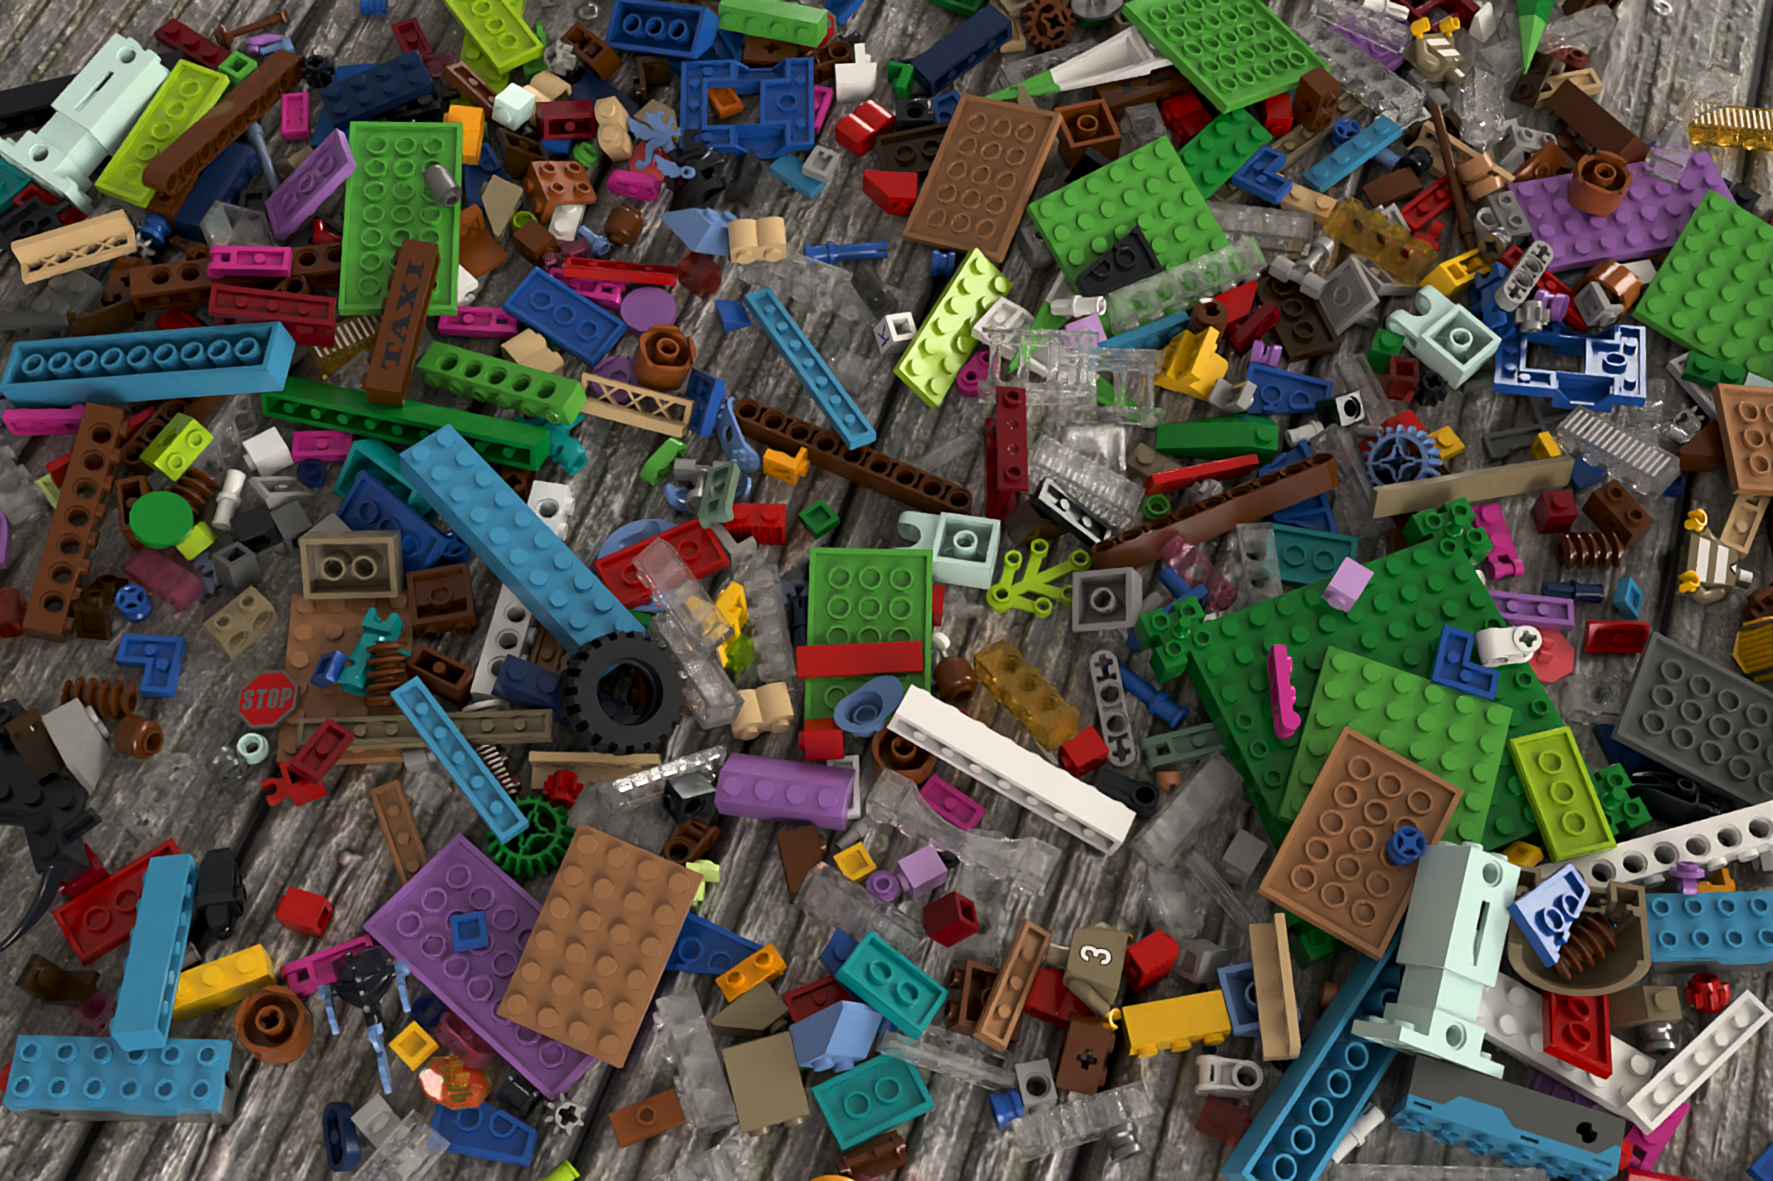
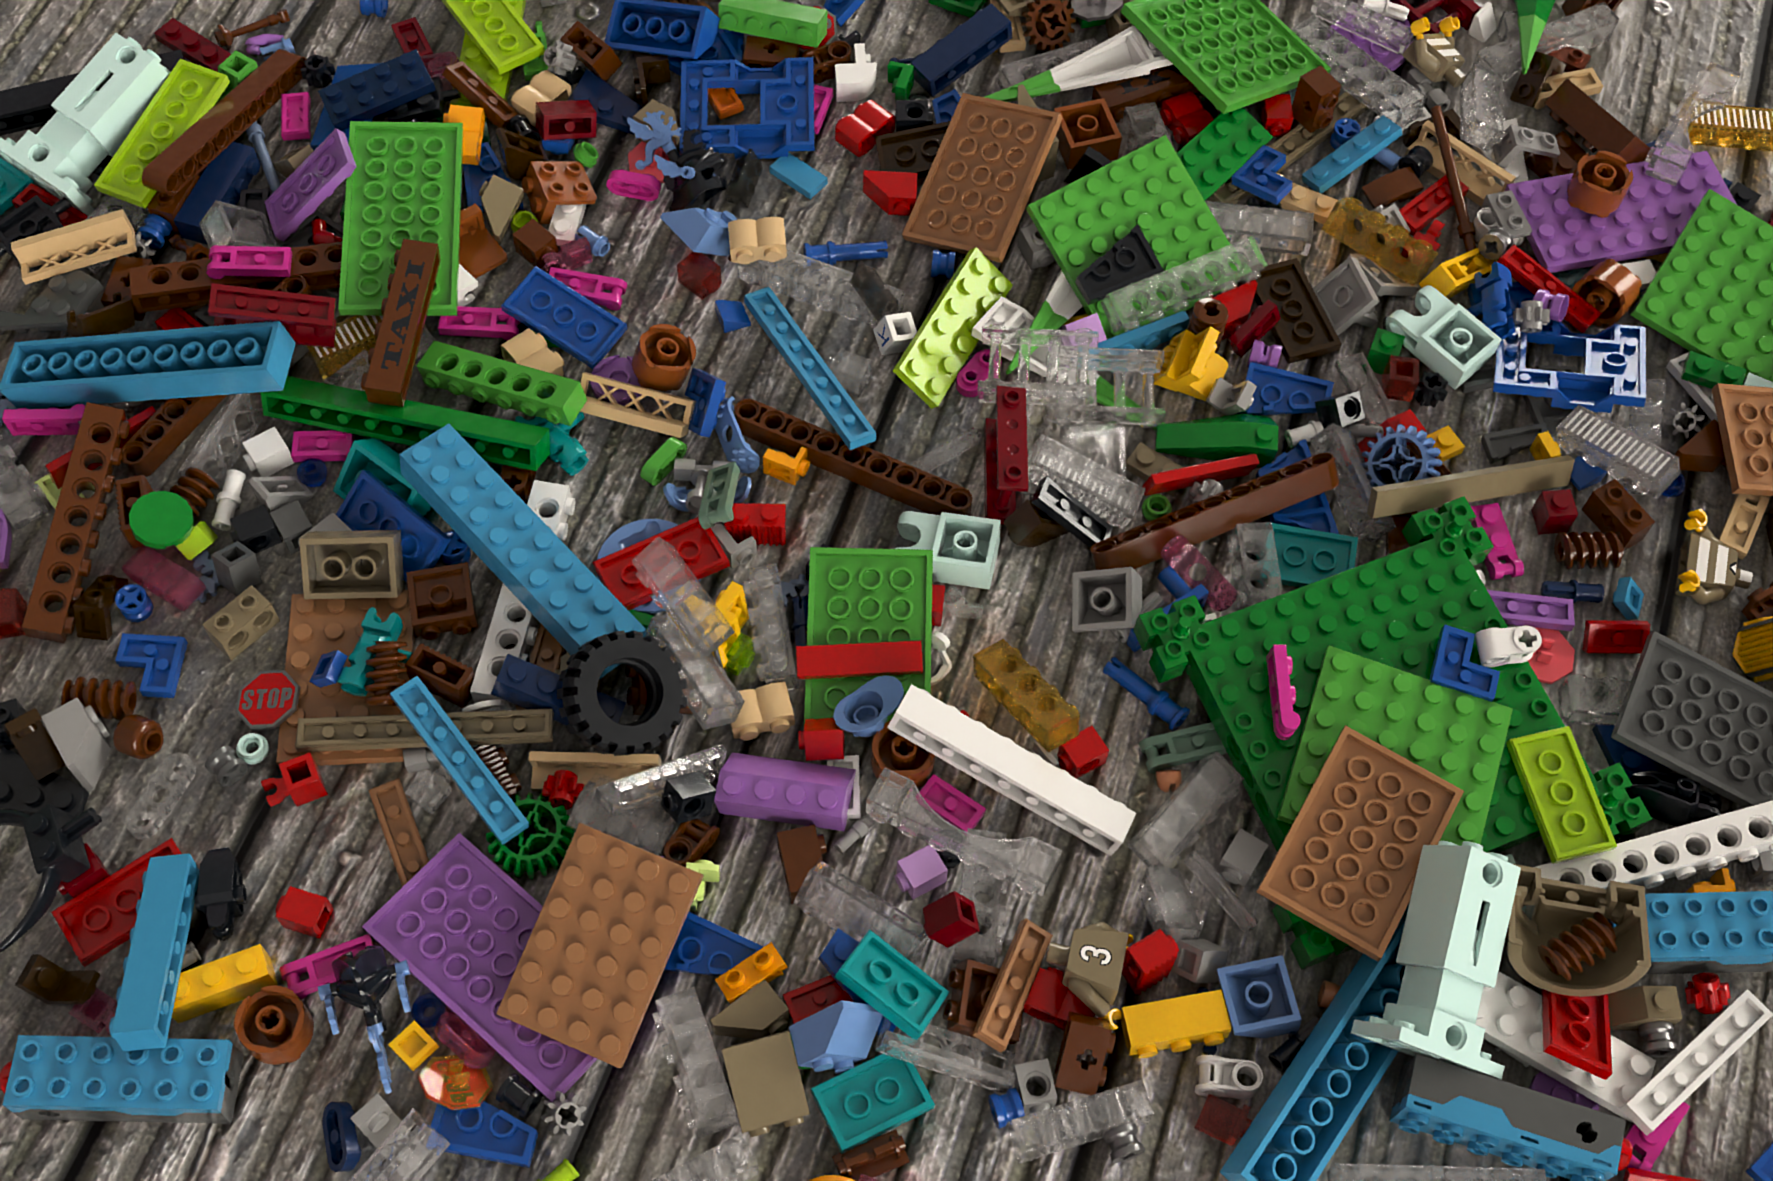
(176, 447): lime brick -> none
(321, 751): dark red plate -> none
(442, 186): flat silver brick -> none
(469, 931): blue plate -> none
(513, 106): light aqua brick -> none
(613, 129): tan brick -> none
(620, 271): red tile -> none
(623, 225): reddish brown head -> none
(647, 308): medium lavender tile -> none
(647, 1118): dark orange plate -> none
(818, 519): green plate -> none
(822, 164): light grey bracket -> none
(855, 863): yellow plate -> none
(883, 885): medium lavender plate -> none
(955, 679): reddish brown head -> none
(1035, 582): lime plant -> none
(1078, 306): white axle -> none
(1110, 709): light grey beam -> none
(1127, 791): black piece -> none
(1274, 990): tan fence -> none
(1302, 270): light grey bar -> none
(1347, 585): lavender brick -> none
(1361, 1127): white pin -> none
(1411, 840): blue wheel -> none
(1480, 176): medium nougat wheel -> none
(1523, 854): yellow plate -> none
(1524, 275): light grey beam -> none
(1541, 163): dark orange plate -> none
(1549, 910): wing -> none
(1595, 306): light grey bracket -> none
(1683, 432): clear arm -> none
(1686, 876): medium lavender plate -> none

